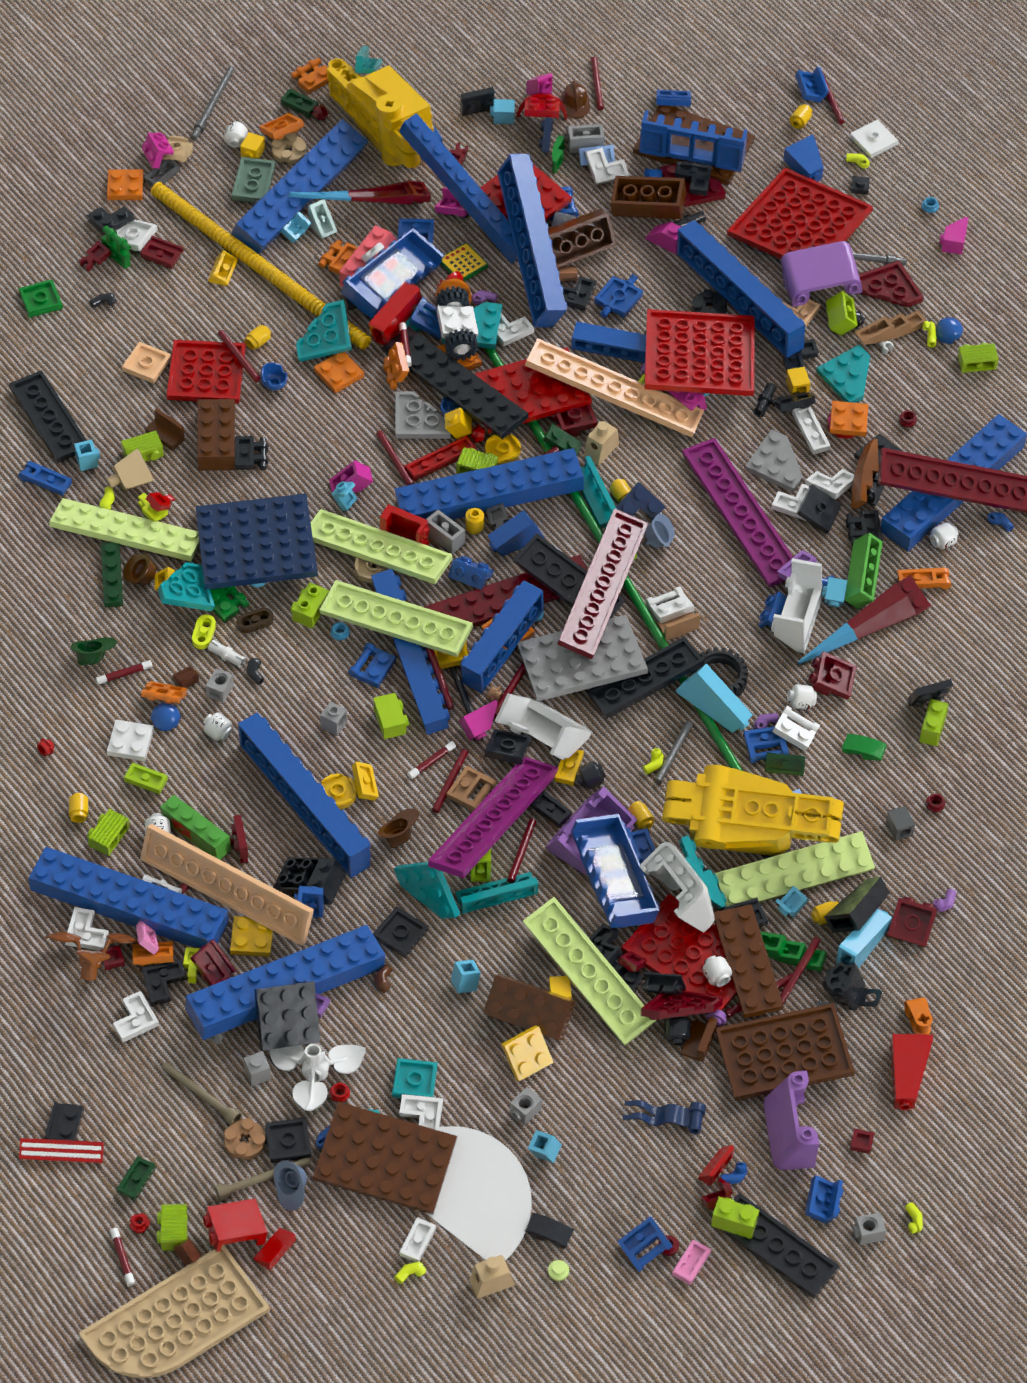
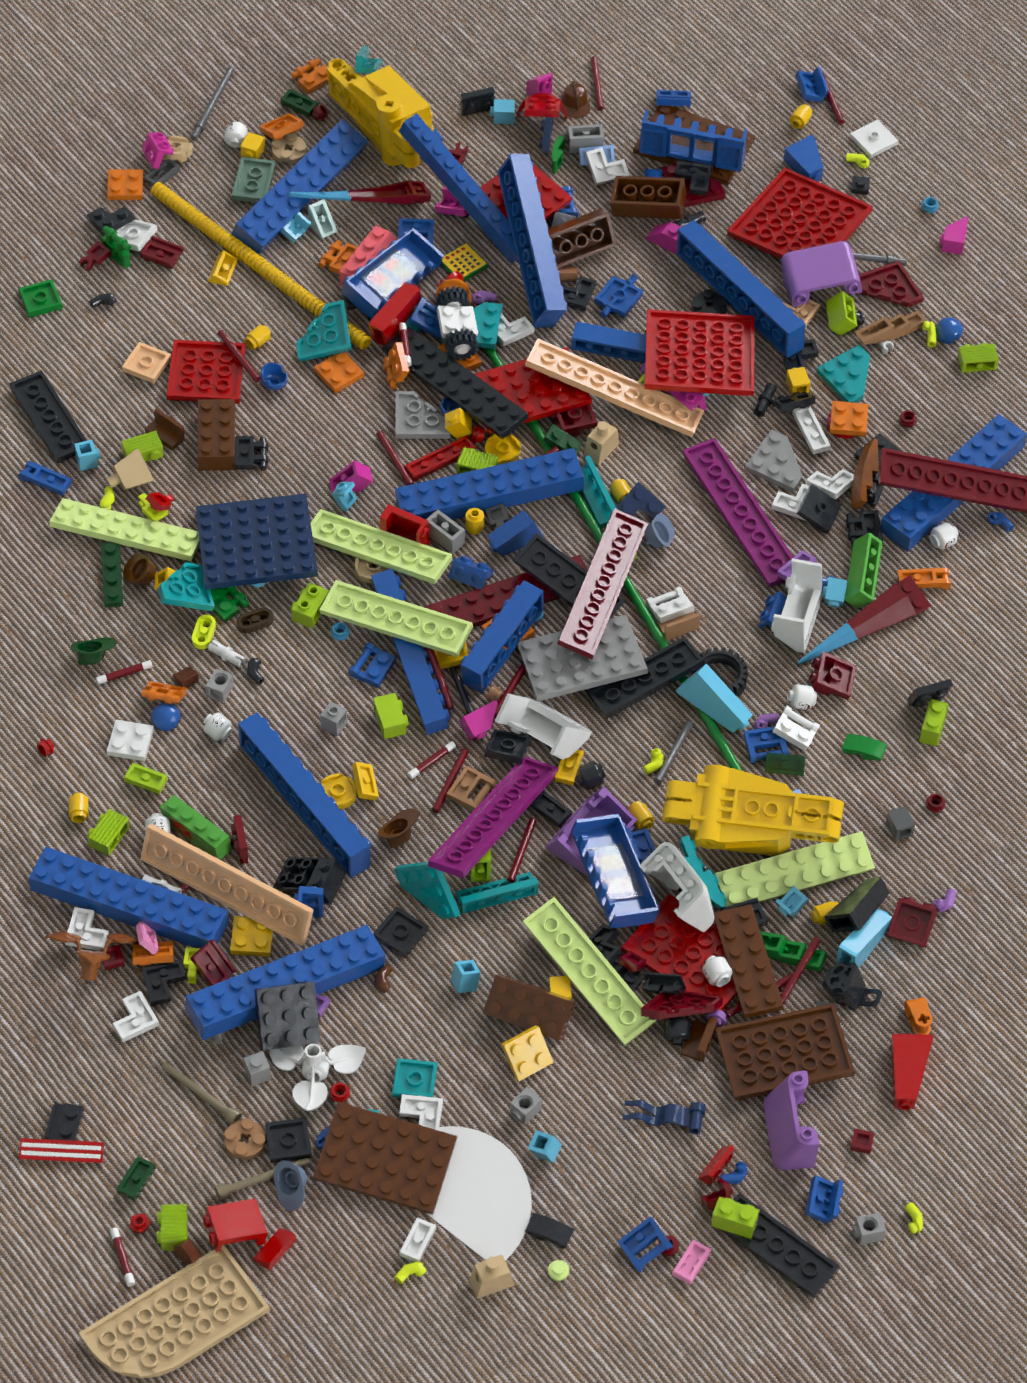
(371, 253): white tile -> none

